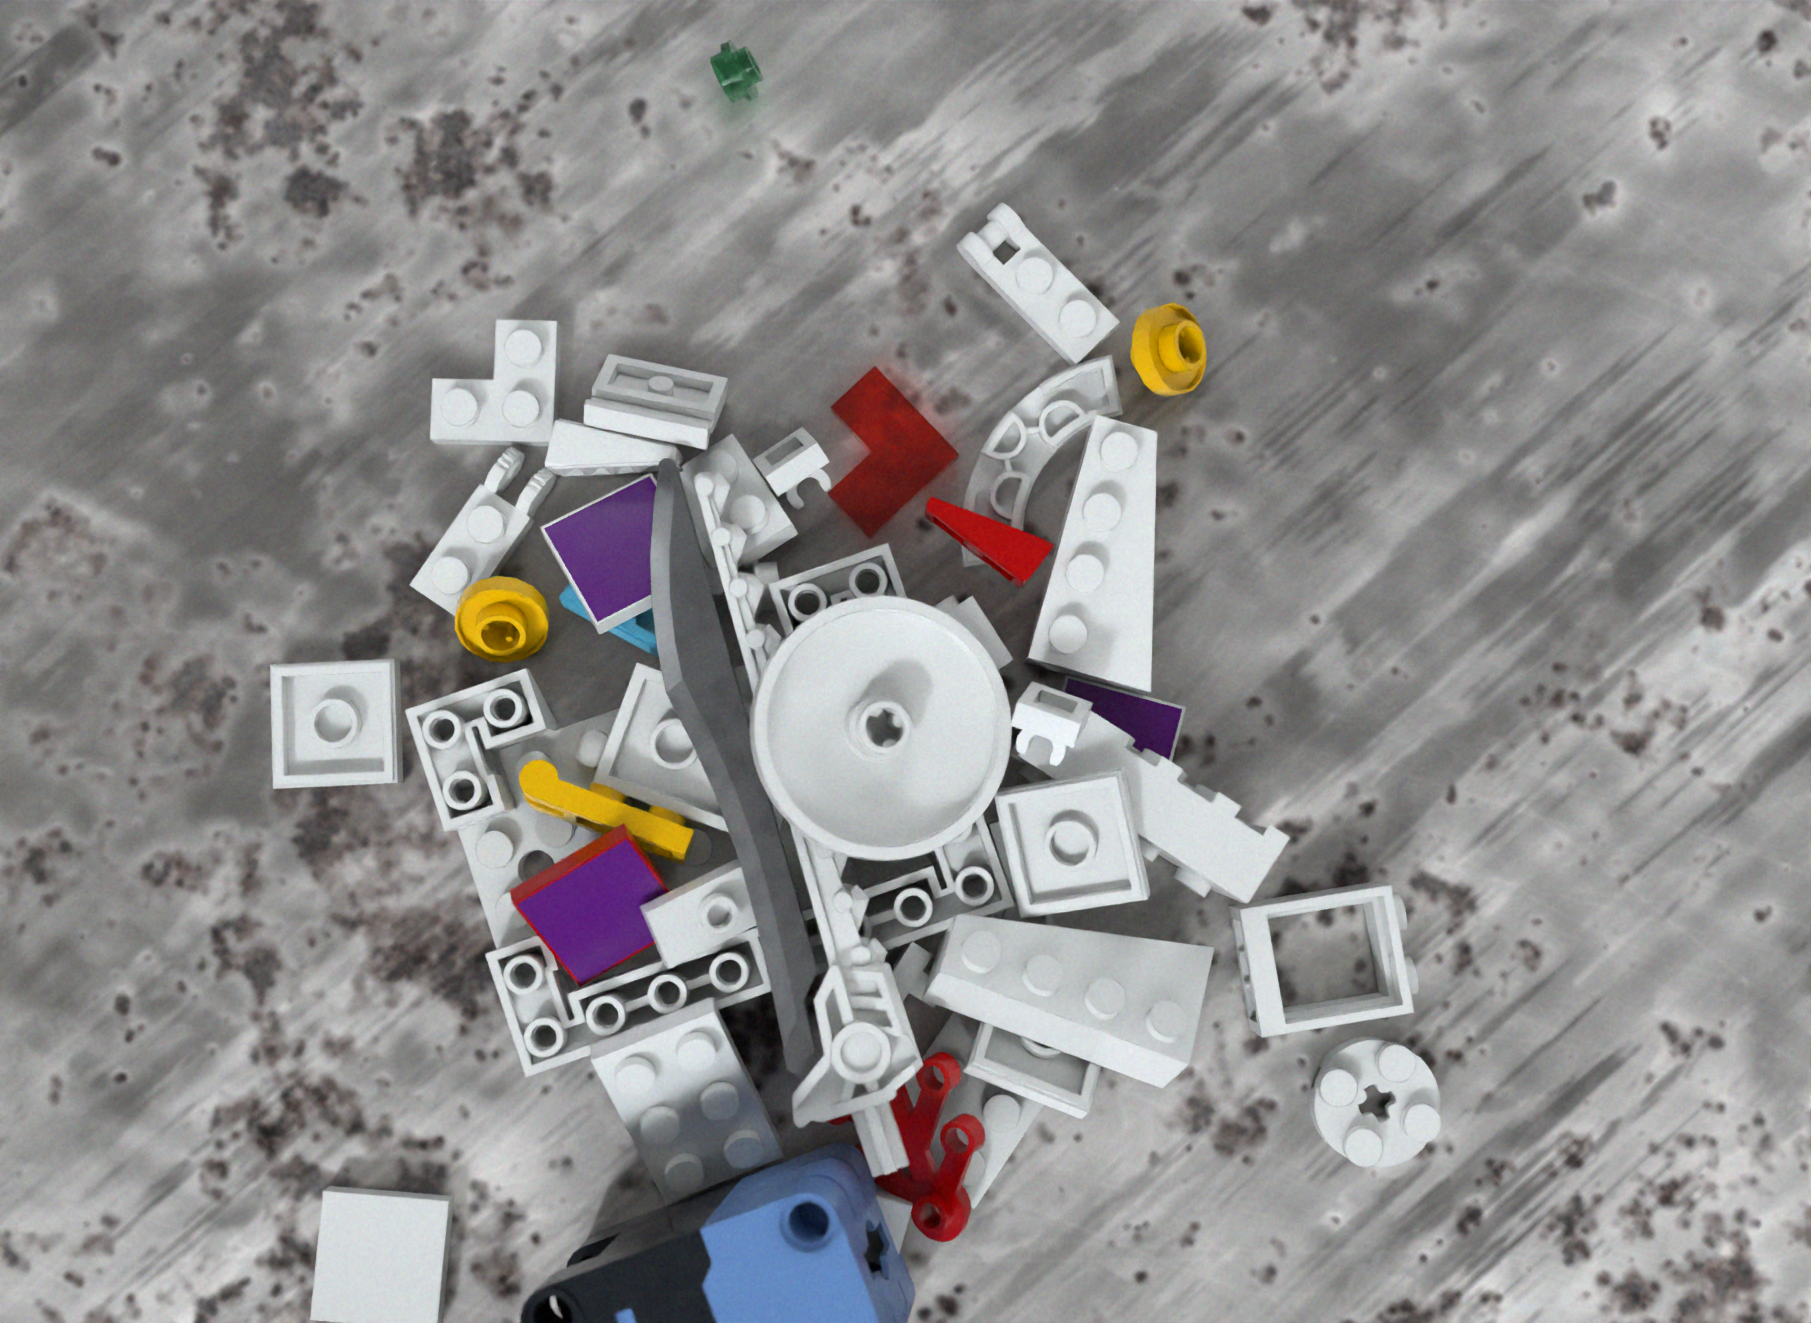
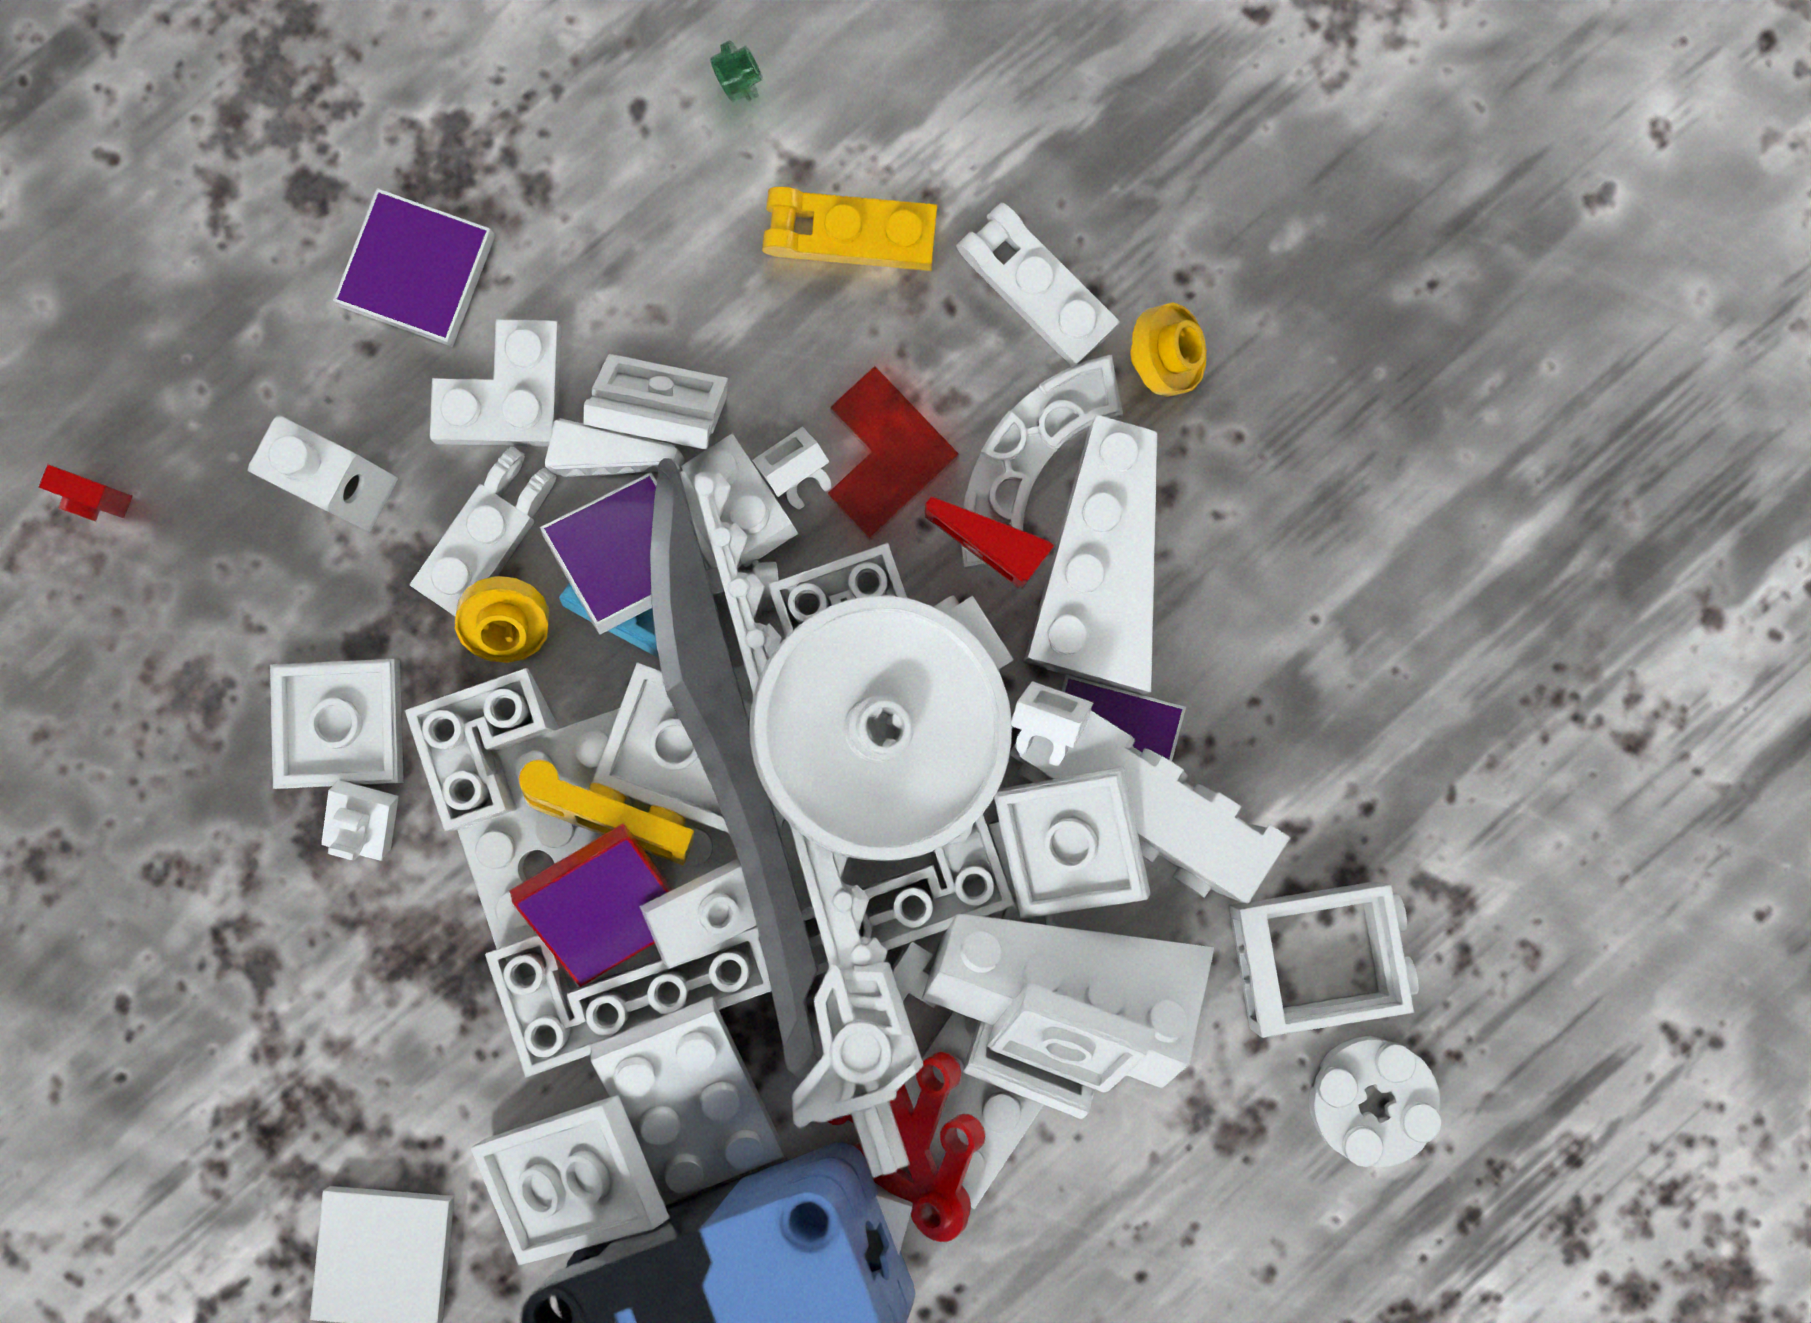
(83, 495): none -> red plate
(320, 471): none -> white torso
(359, 821): none -> white tile
(414, 267): none -> dark purple tile
(570, 1181): none -> white plate
(851, 229): none -> yellow plate
(1070, 1038): none -> white tile

